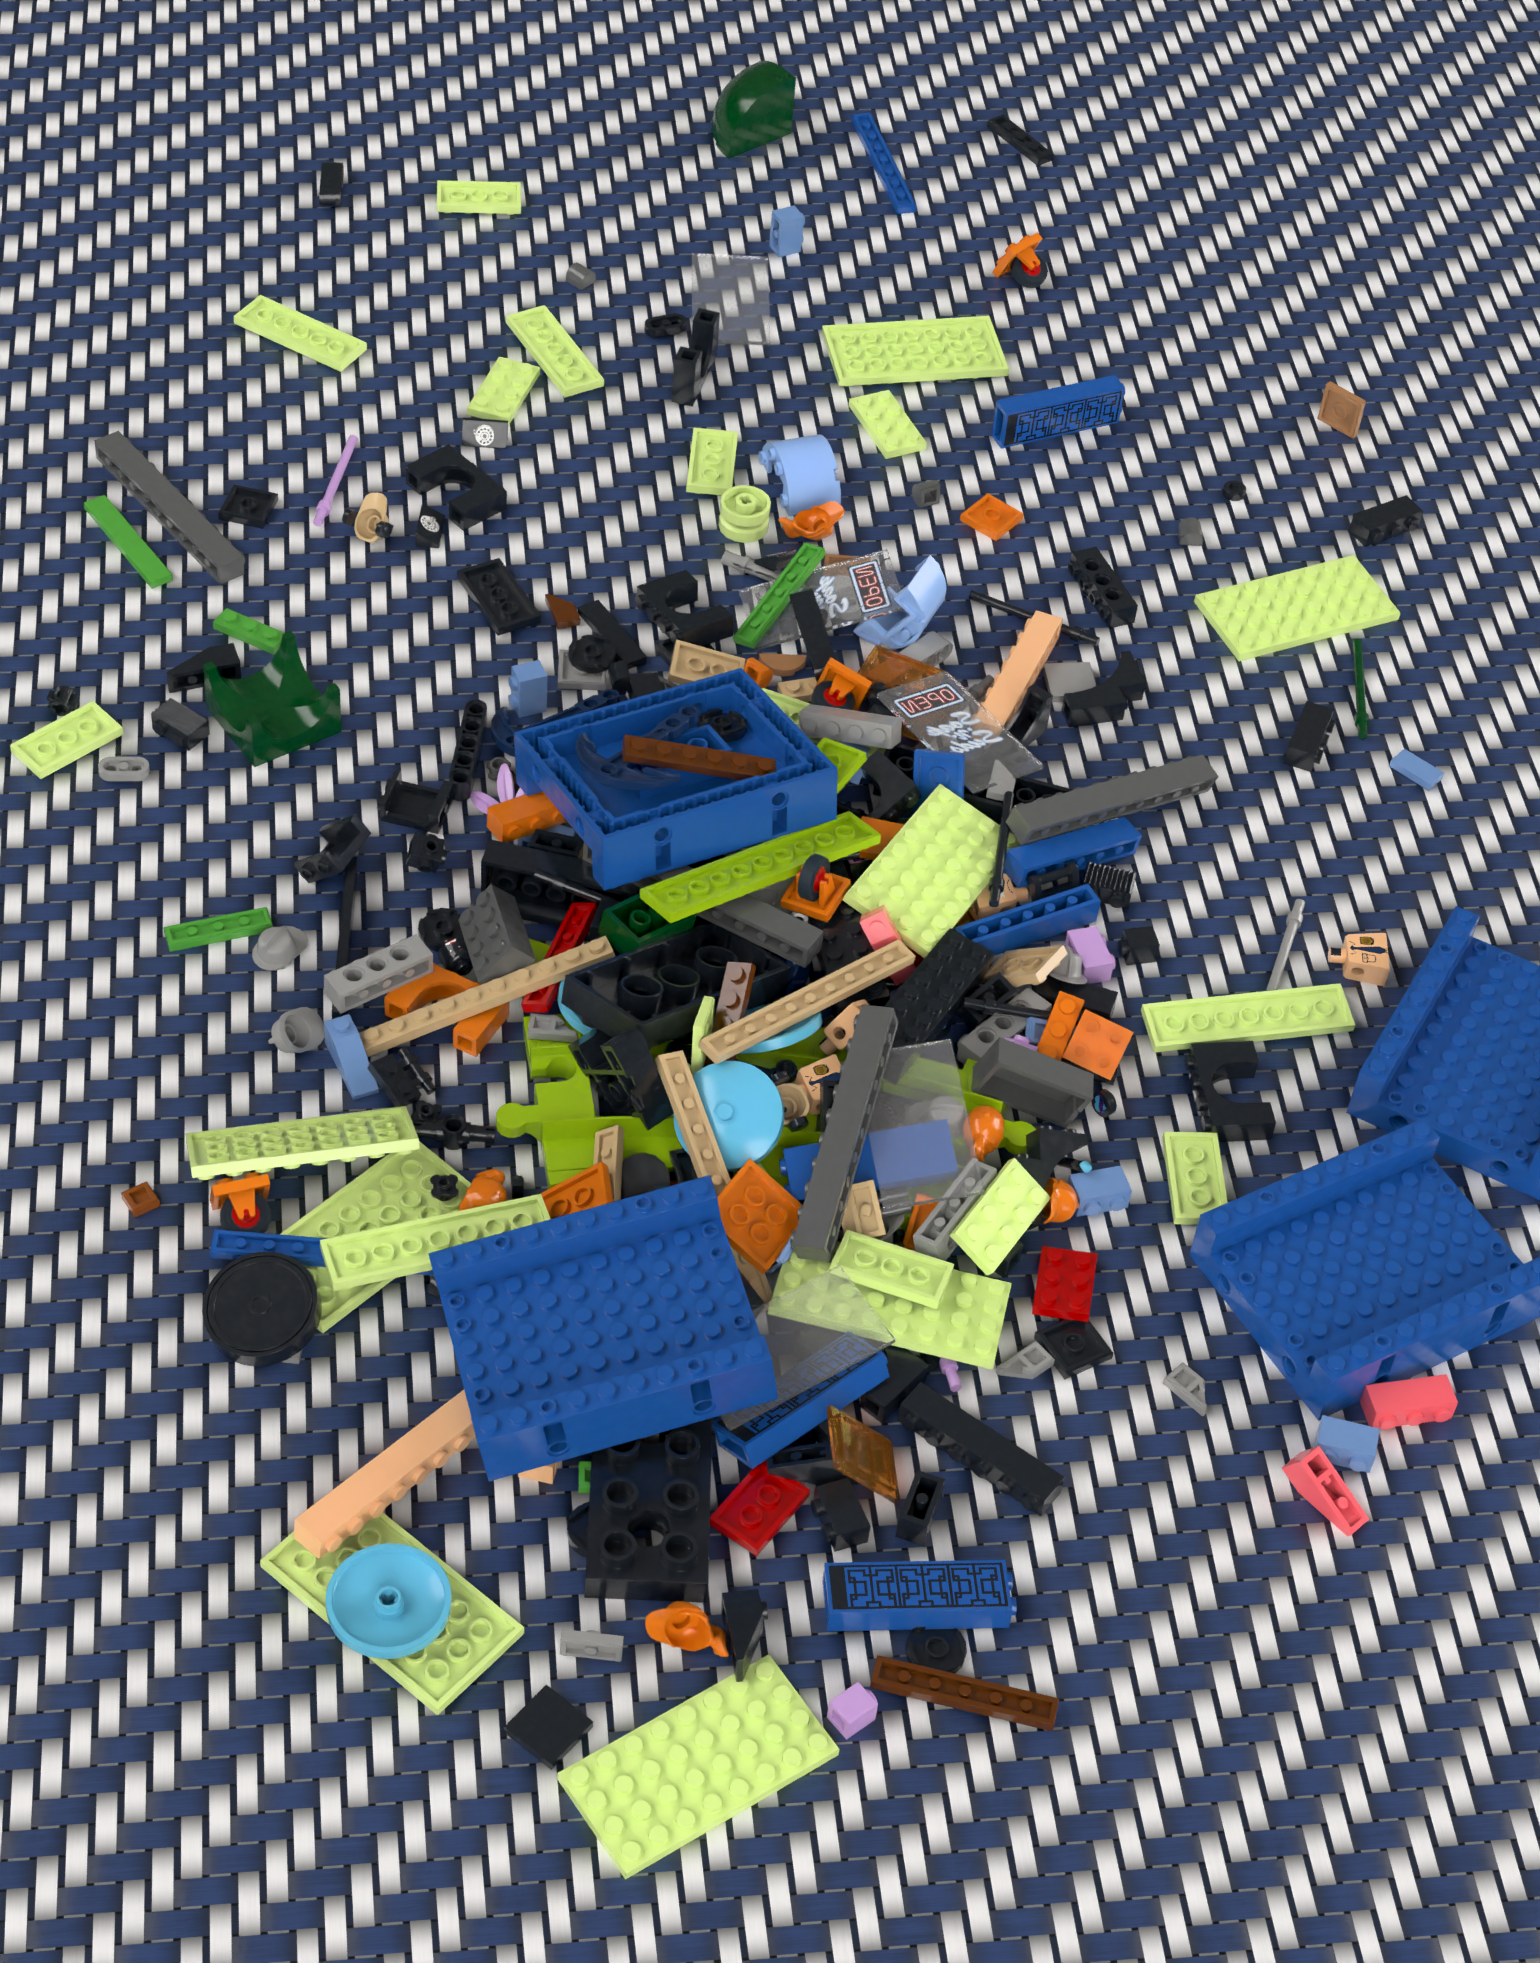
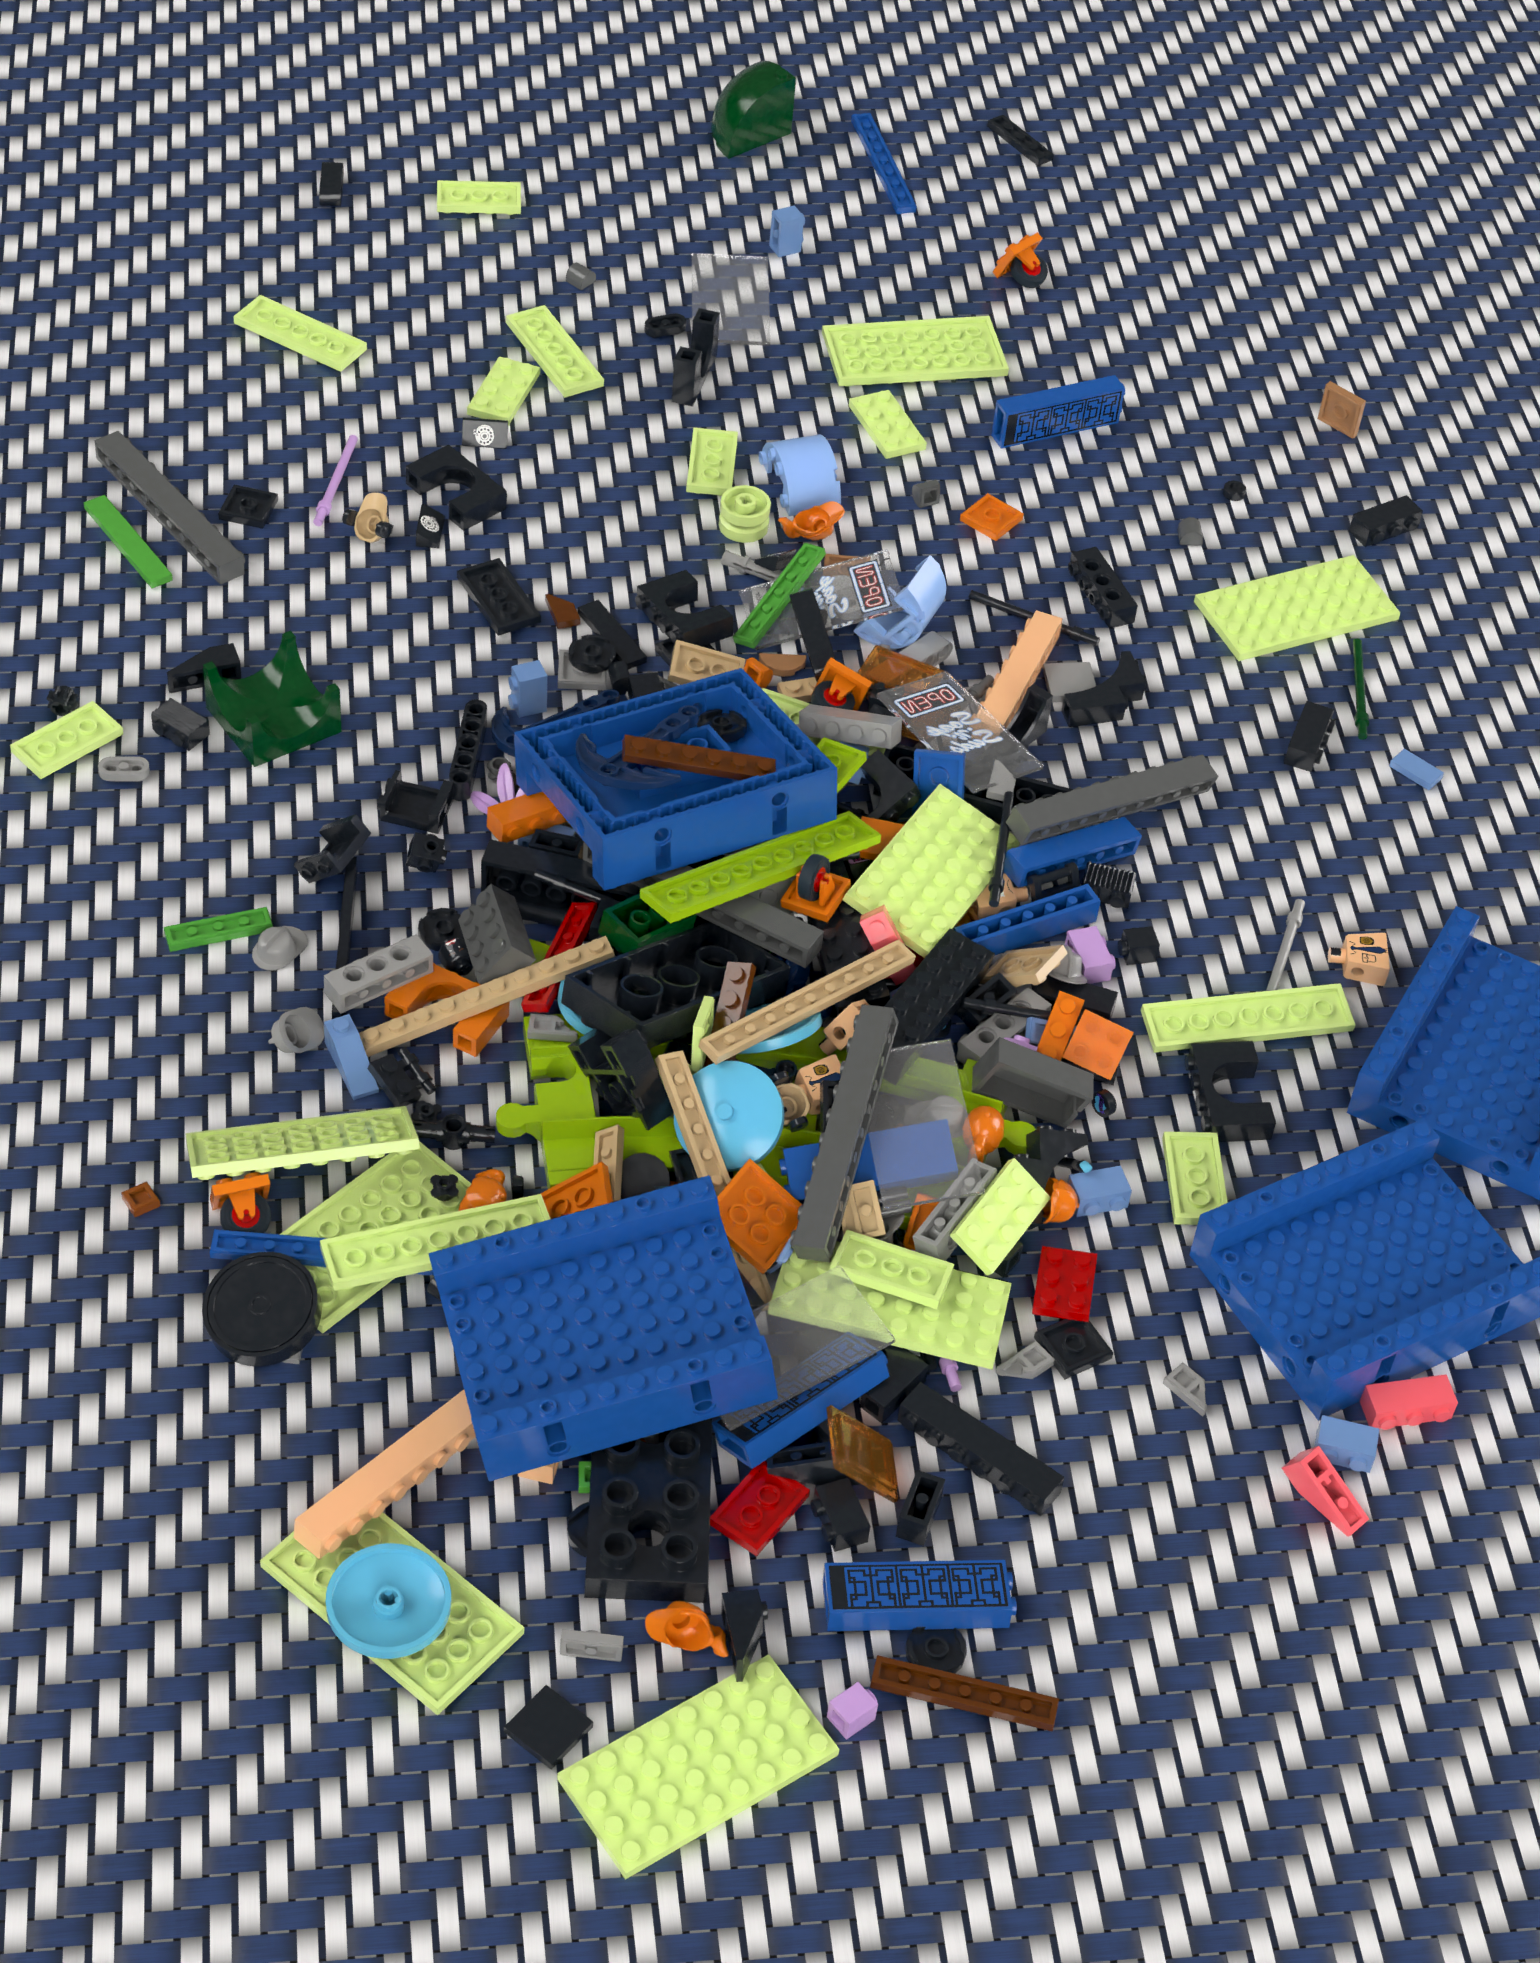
(248, 630): bright green plate -> none

